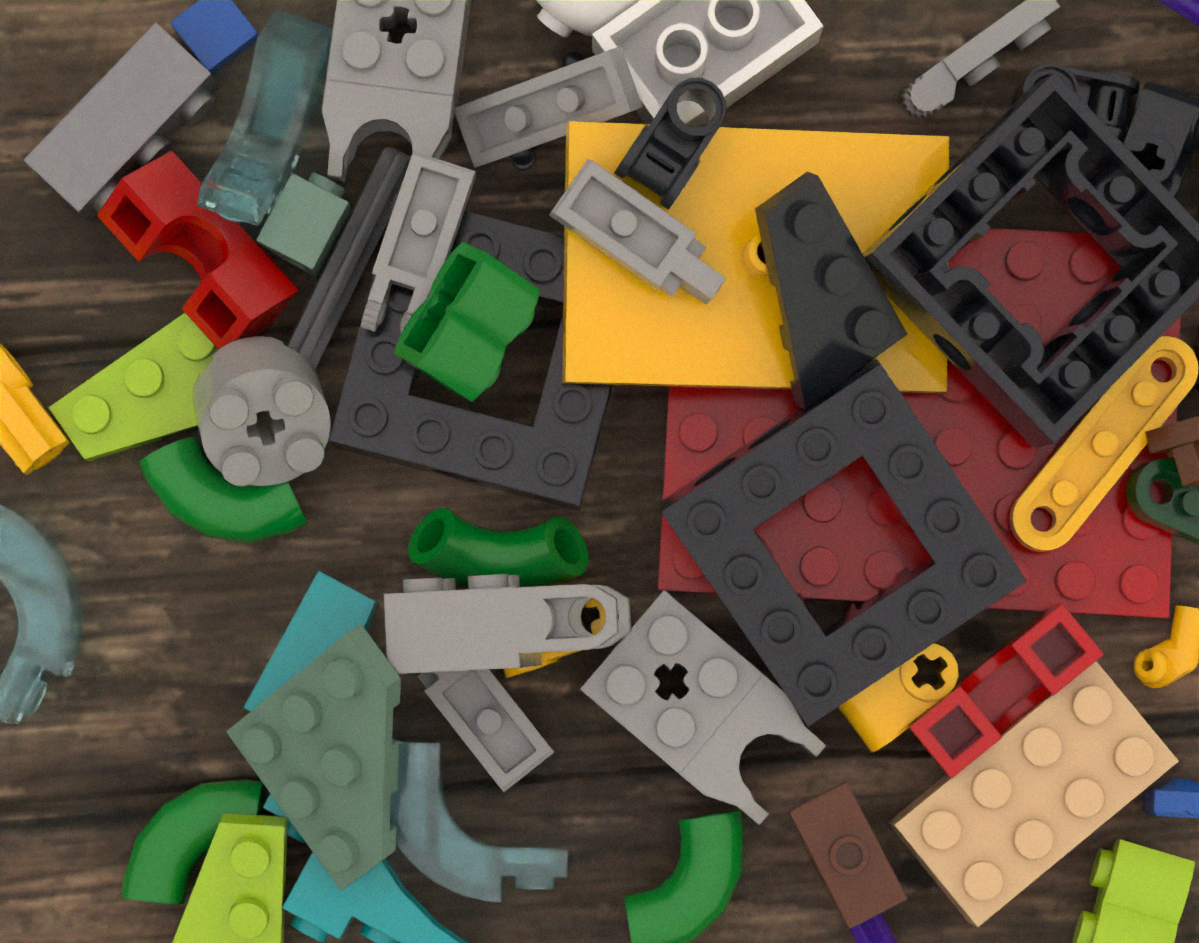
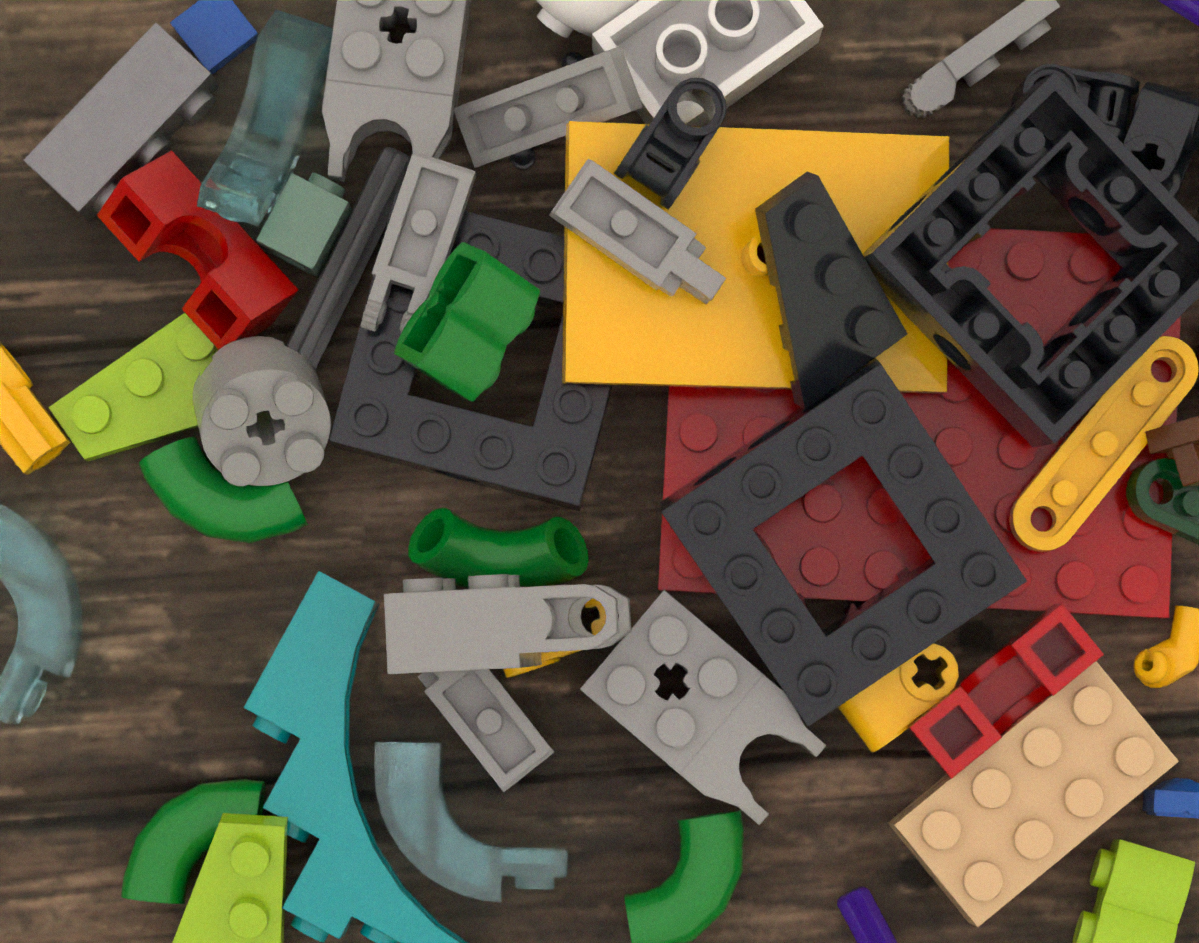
(331, 754): sand green plate -> none
(847, 855): reddish brown brick -> none

